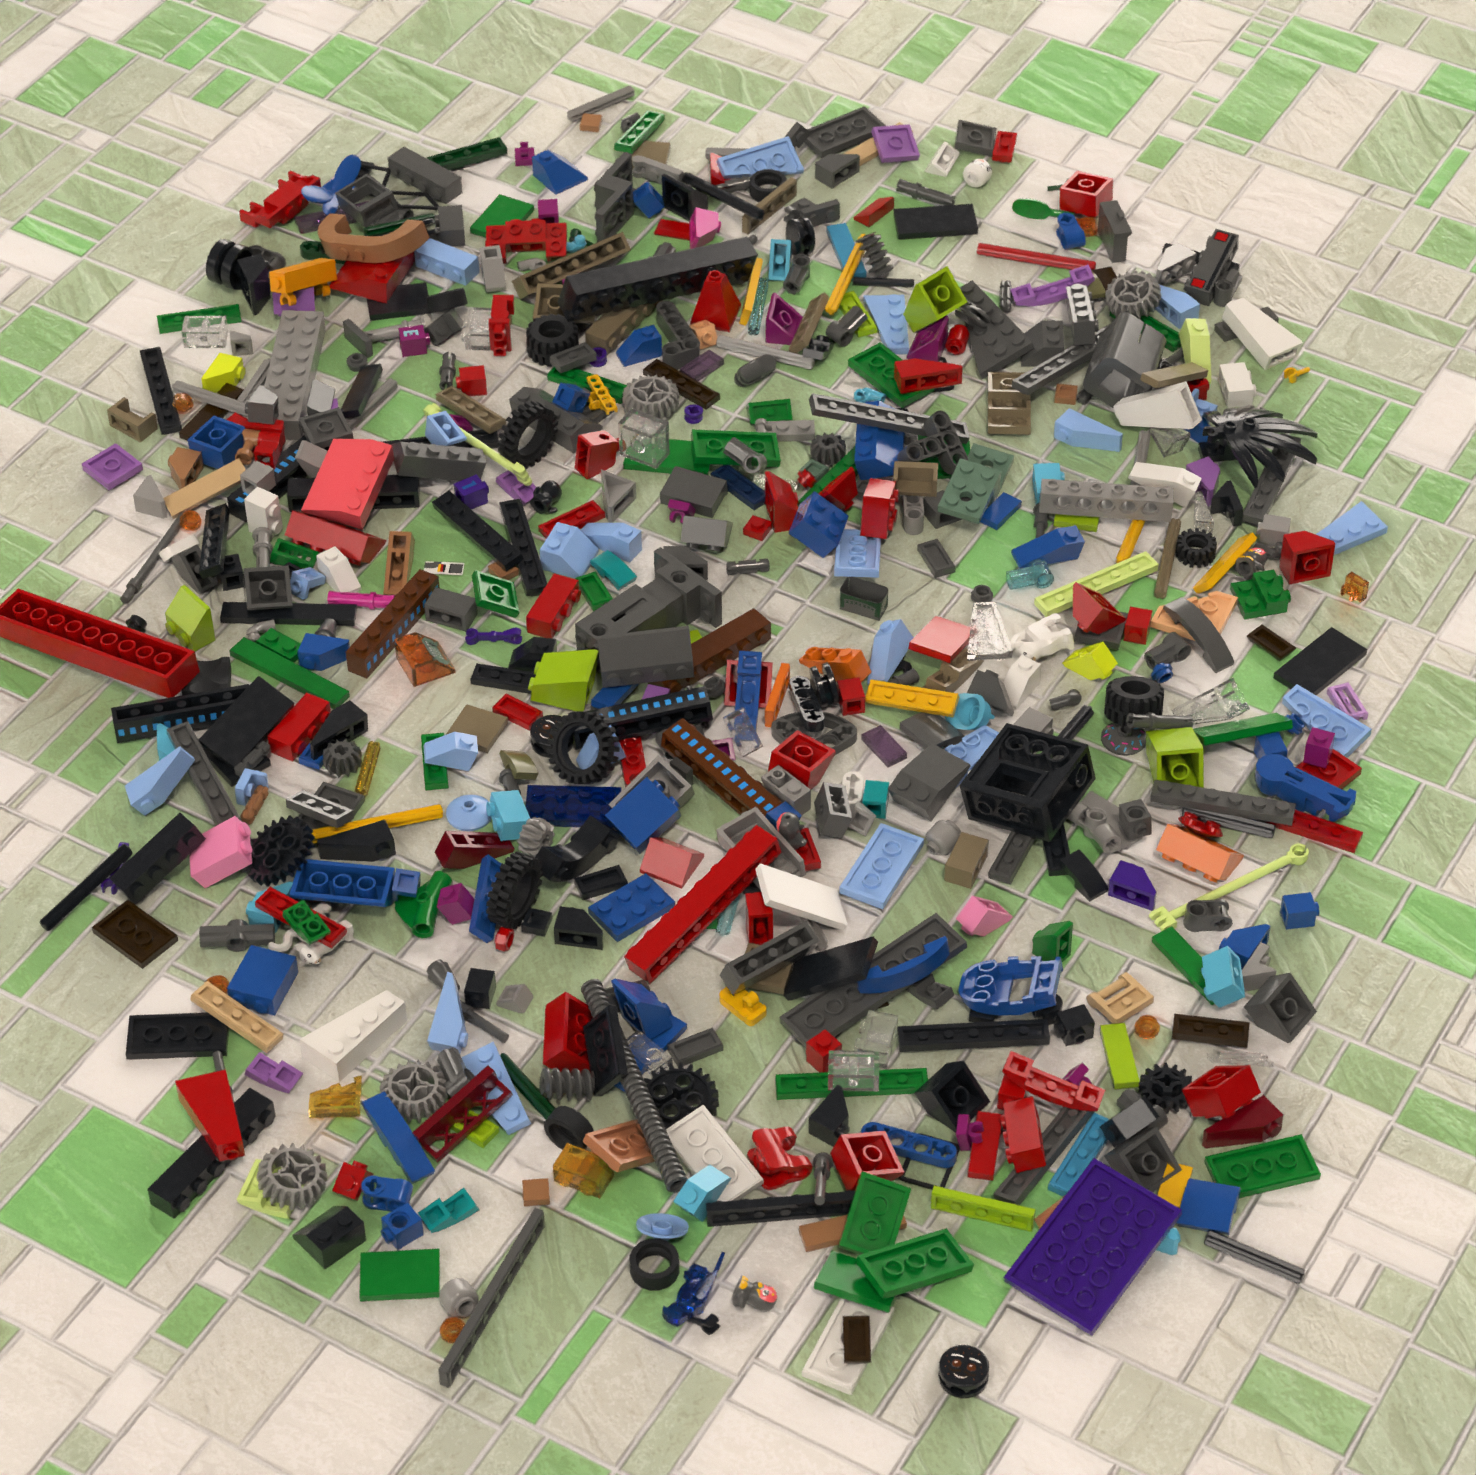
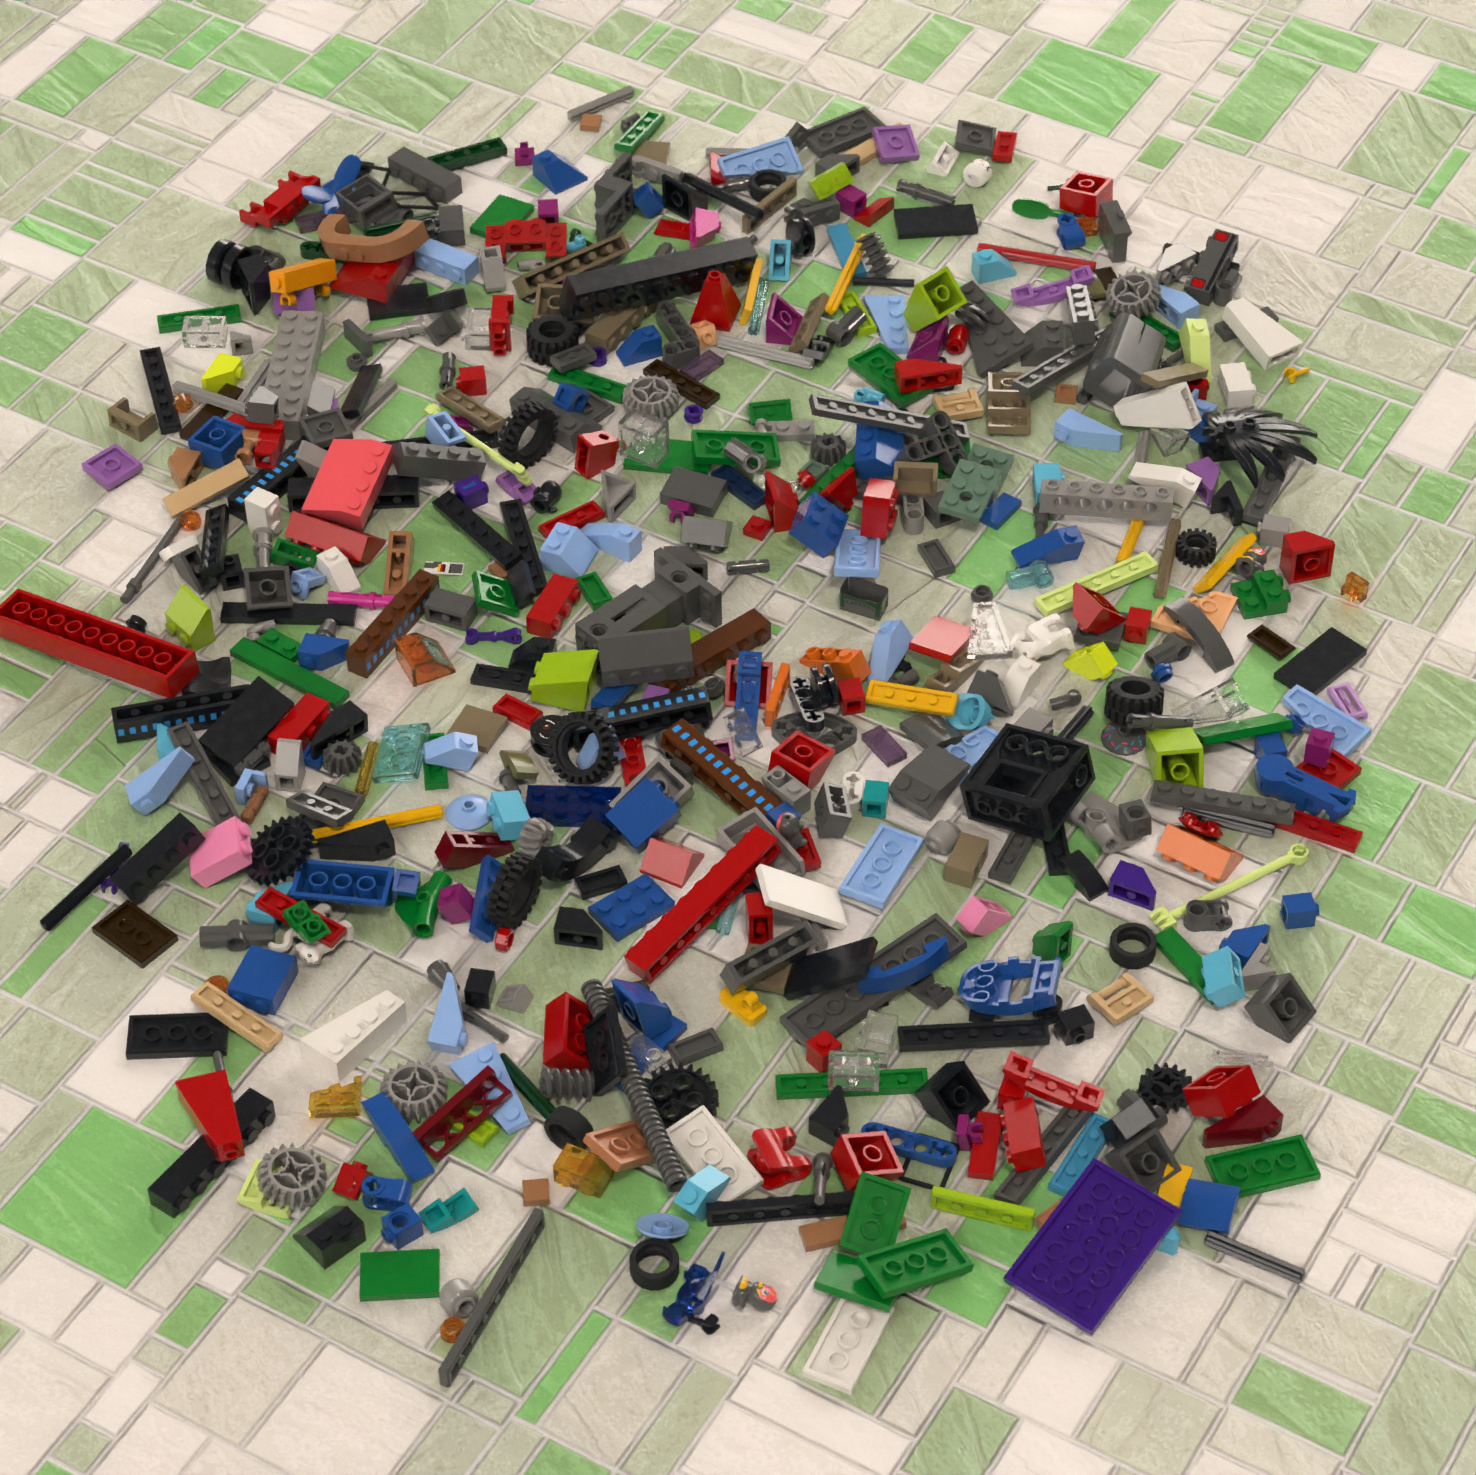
(149, 499): light grey slope -> none
(257, 476): light grey brick -> none
(274, 1075): medium lavender slope -> none
(289, 765): none -> light grey slope
(401, 753): none -> clear light blue plate
(413, 340): magenta brick -> none
(454, 1070): dark grey piece -> none
(521, 583): none -> black tile
(536, 922): black plate -> none
(598, 393): yellow piece -> none
(614, 569): teal slope -> none
(755, 370): dark grey arm -> none
(797, 274): dark grey piece -> none
(830, 181): none -> lime brick
(851, 200): none -> magenta brick
(856, 1339): dark brown tile -> none
(861, 818): light grey slope -> none
(959, 405): none -> tan plate
(963, 1371): black head -> none
(990, 266): none -> medium azure slope
(1005, 296): dark grey axle -> none
(1077, 1074): magenta tile -> none
(1084, 523): lime tile -> none
(1119, 1056): lime tile -> none
(1128, 959): none -> black tyre
(1145, 1022): clear orange plate -> none
(1202, 515): clear slope -> none
(1210, 1030): dark brown plate -> none
(1270, 552): dark grey arm -> none
(1354, 528): light blue wing -> none

